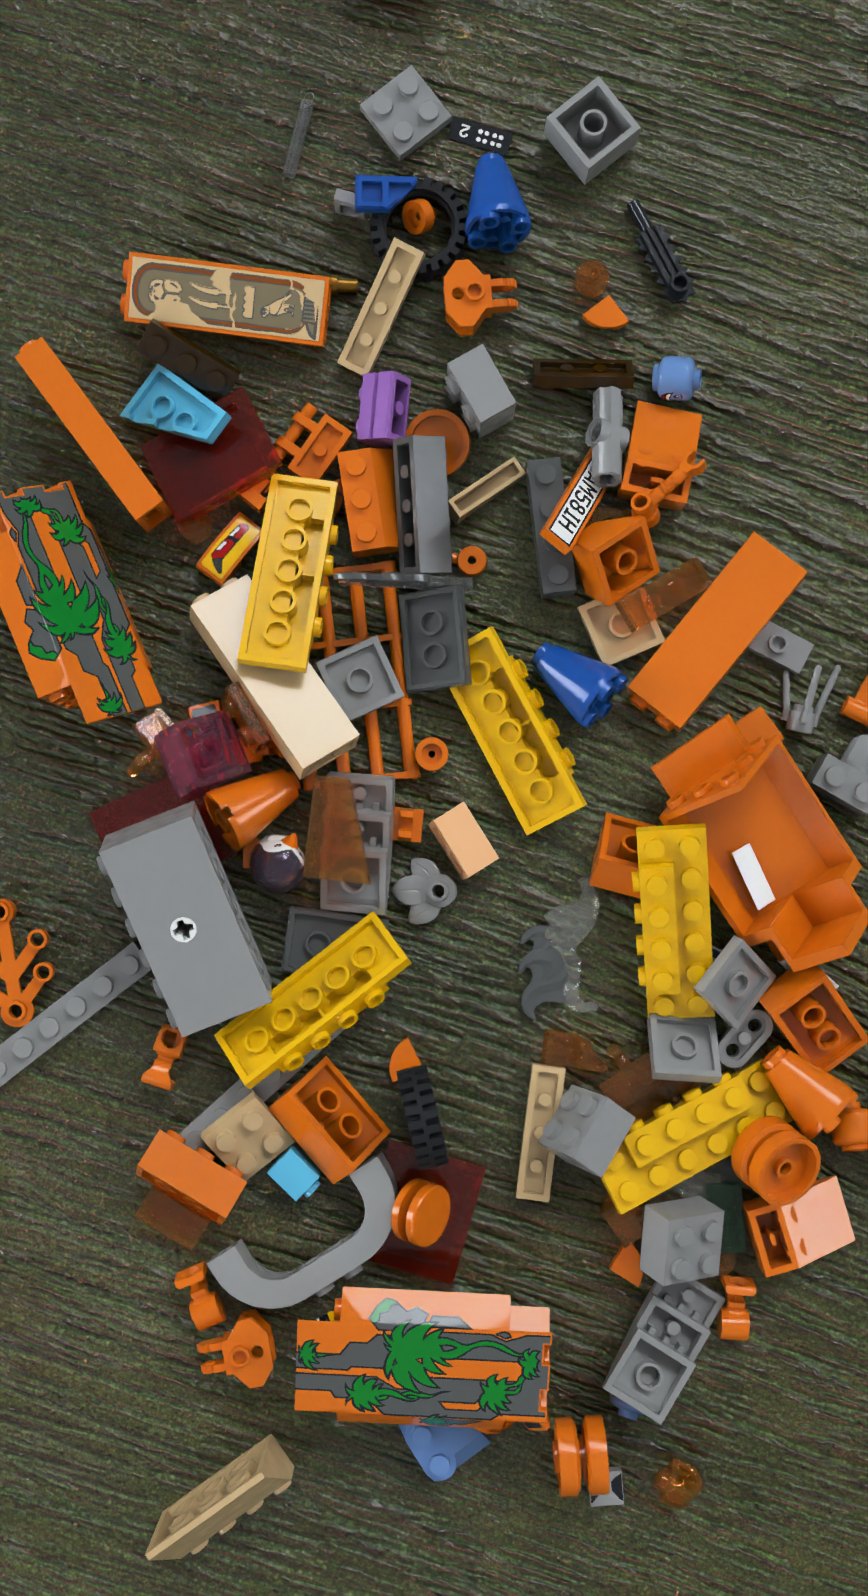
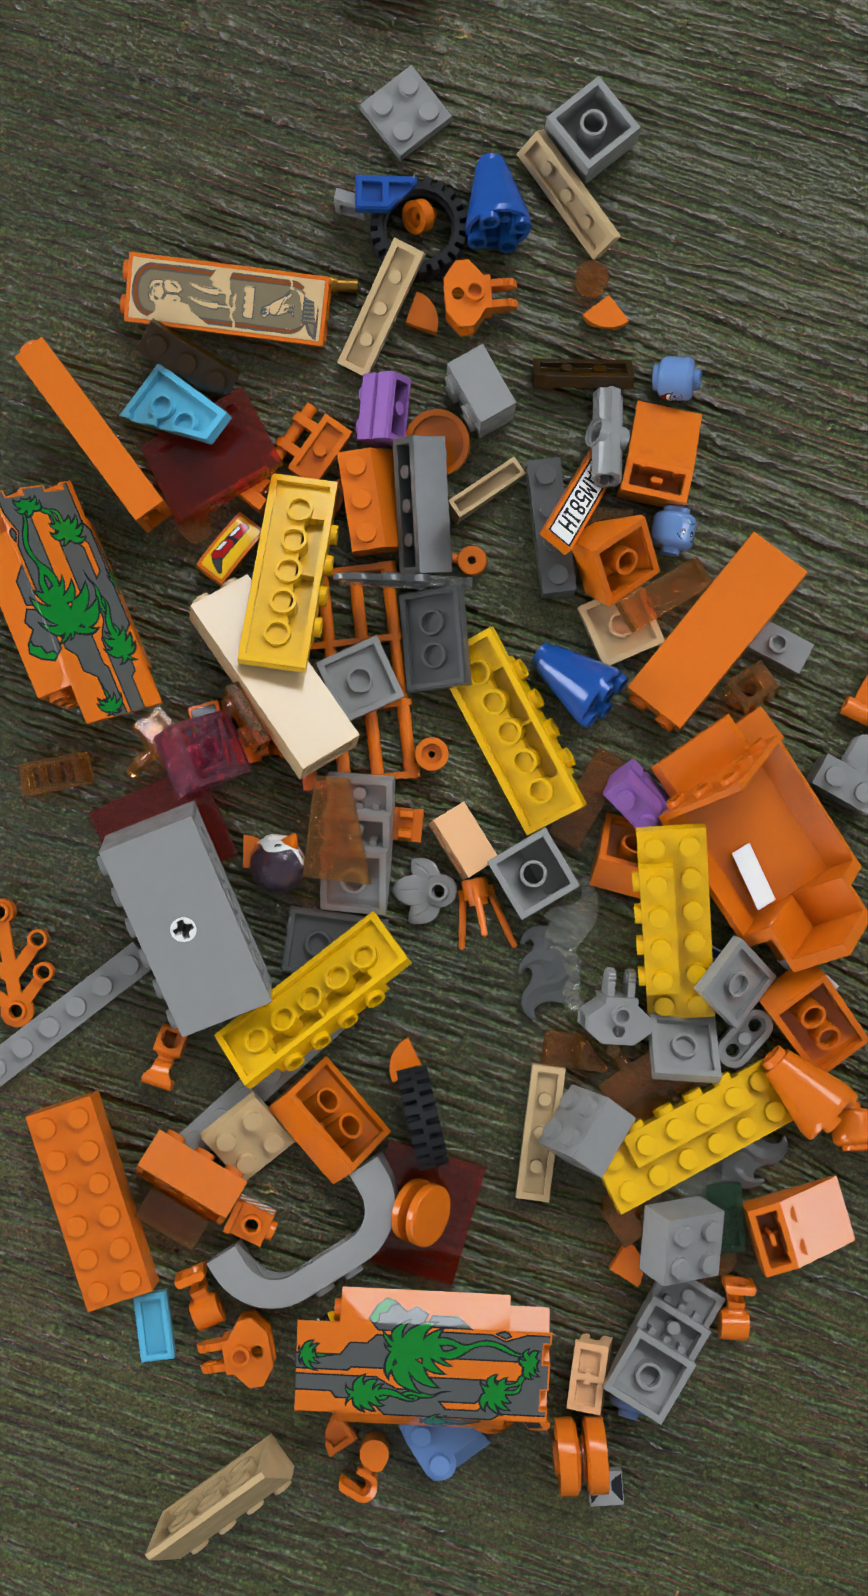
(76, 769): none -> clear orange slope
(92, 1200): none -> orange brick
(154, 1326): none -> medium azure tile
(246, 1209): none -> orange brick
(251, 805): orange cone -> none
(295, 1173): medium azure brick -> none
(298, 134): light grey piece -> none
(338, 1435): none -> orange tile
(374, 1456): none -> orange leg
(423, 315): none -> orange tile
(476, 893): none -> orange plant
(480, 135): black sticker -> none
(533, 873): none -> light grey slope
(568, 194): none -> tan plate
(588, 1374): none -> light nougat hinge
(591, 784): none -> clear orange tile
(615, 1015): none -> light grey hinge
(636, 795): none -> medium lavender brick
(647, 504): orange brick -> none
(660, 254): black piece -> none
(673, 530): none -> medium blue head
(678, 1484): clear orange plate -> none
(754, 676): none -> clear orange brick
(775, 1160): orange wheel -> none
(805, 717): light grey plant -> none

